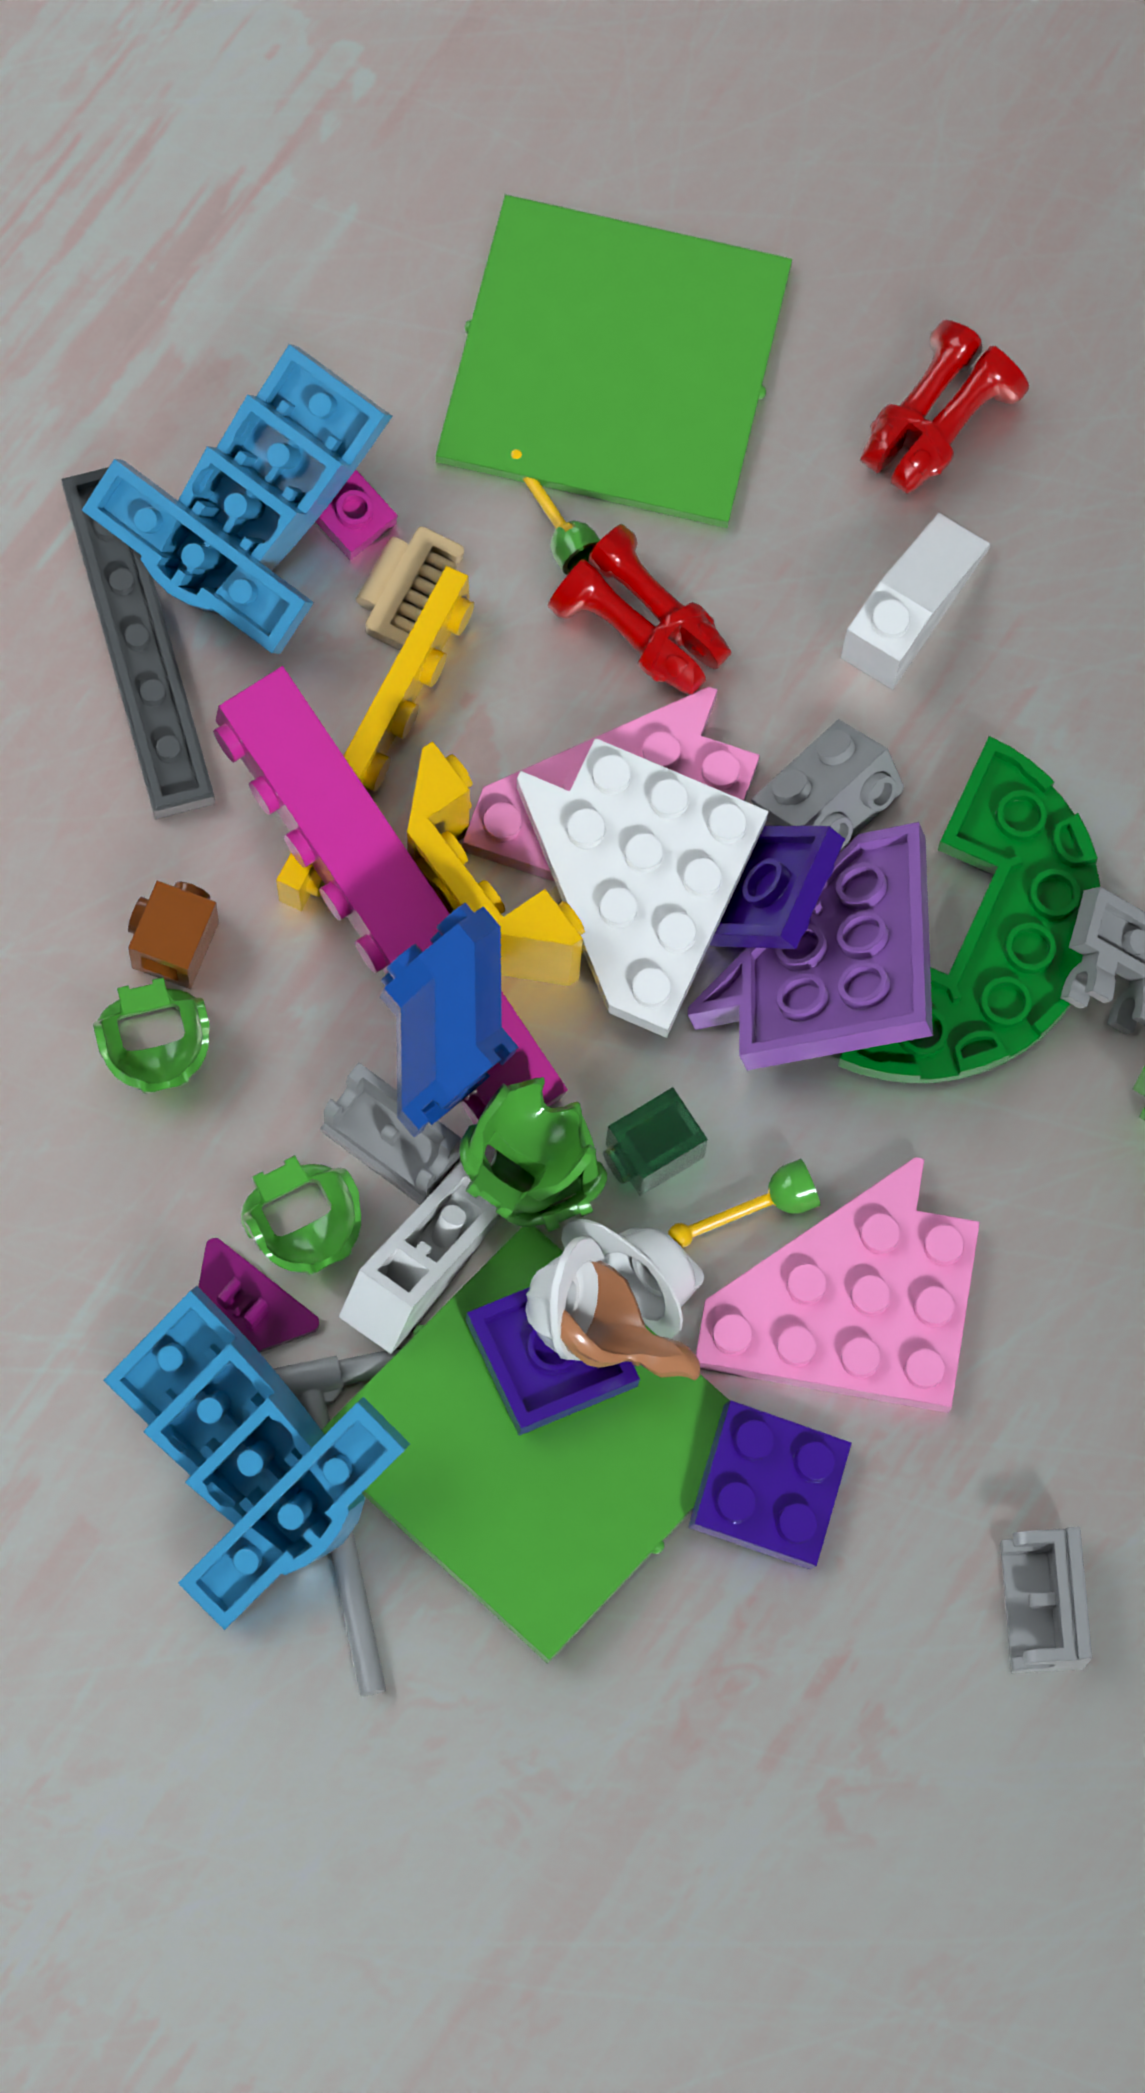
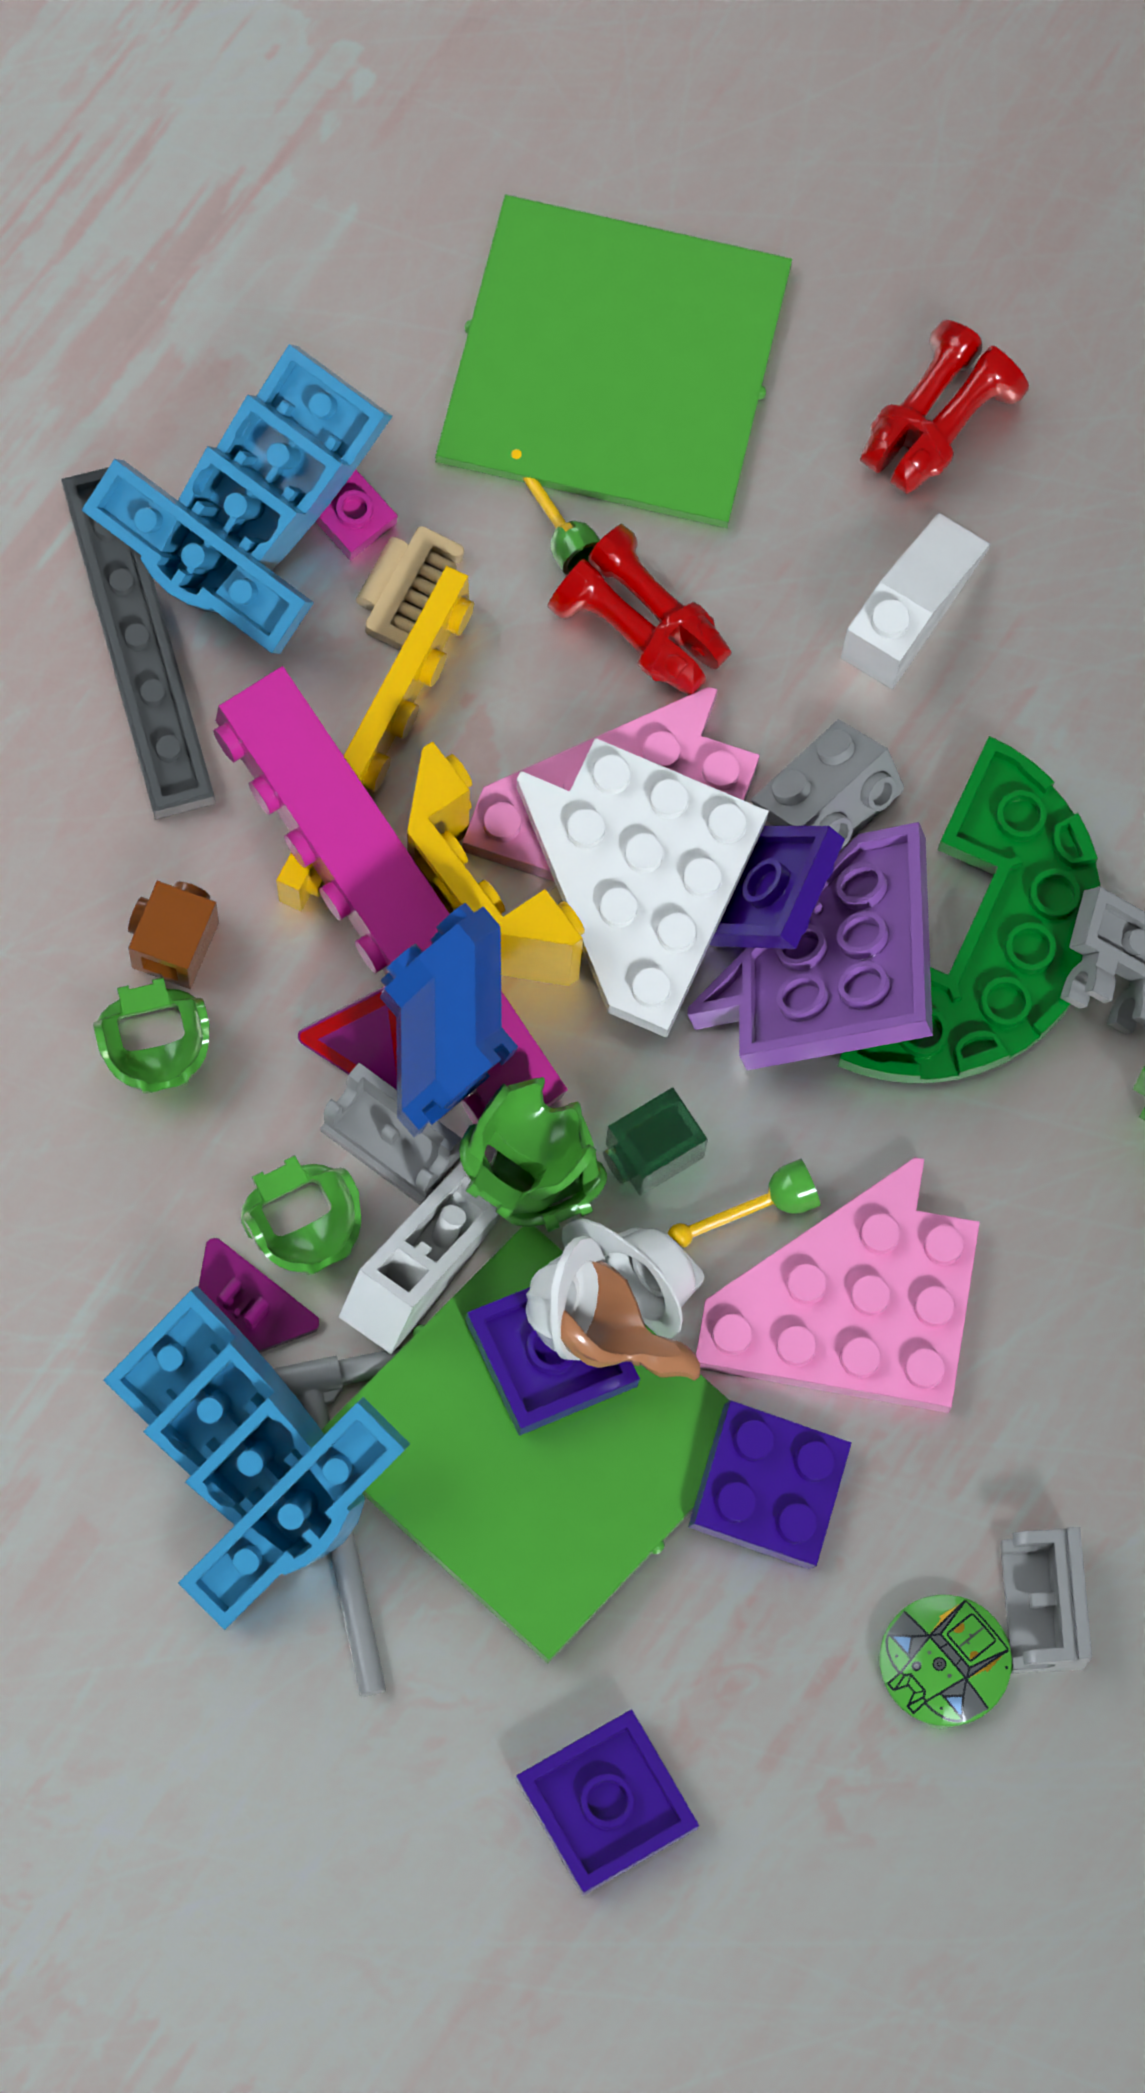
(357, 1034): none -> magenta piece
(607, 1802): none -> dark purple plate
(945, 1660): none -> bright green dish

